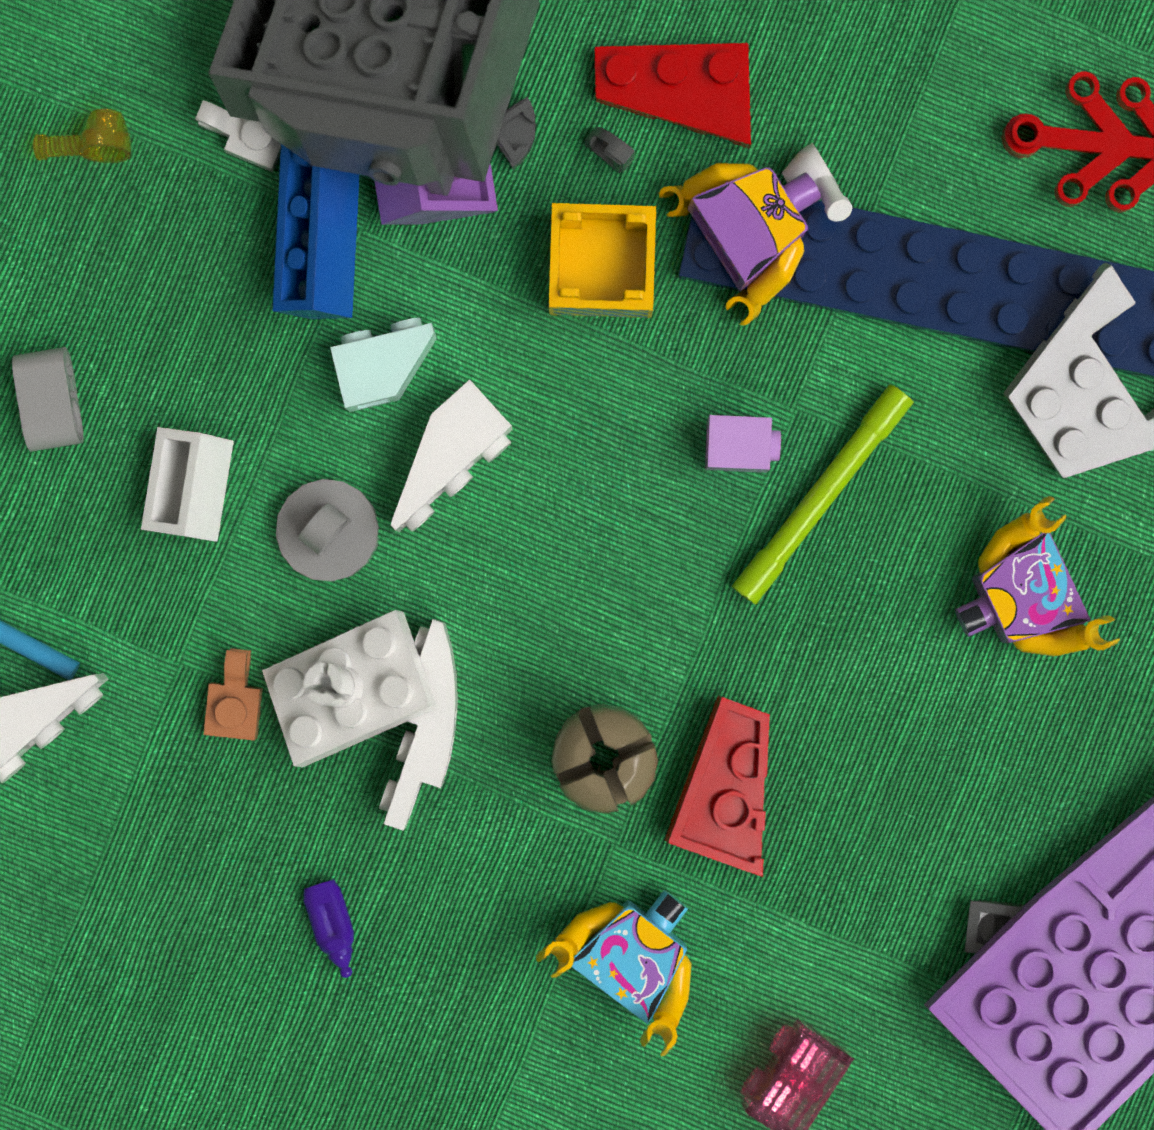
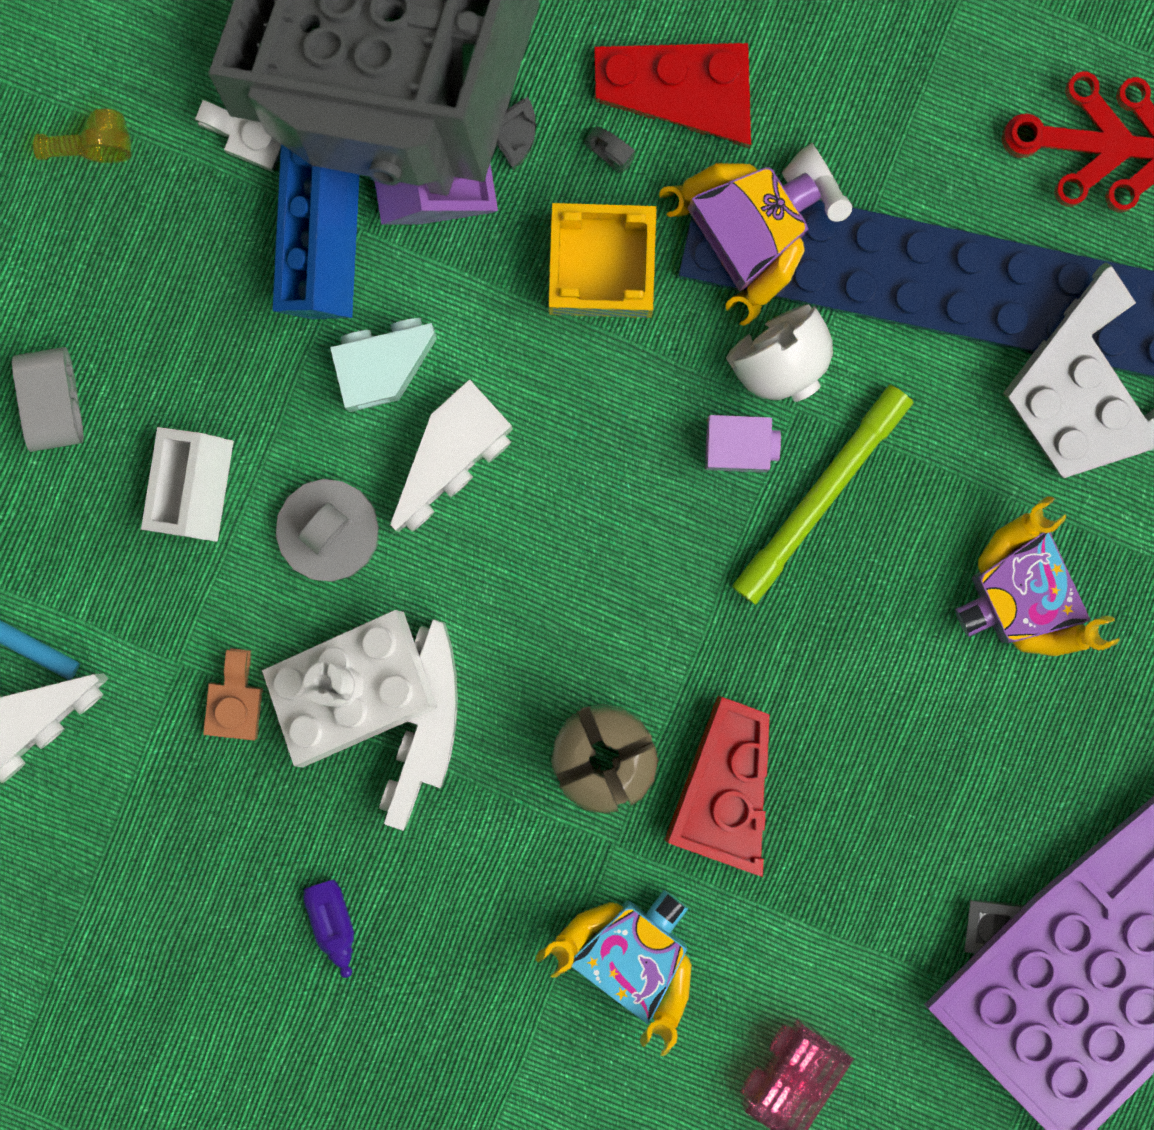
(785, 357): none -> white cylinder

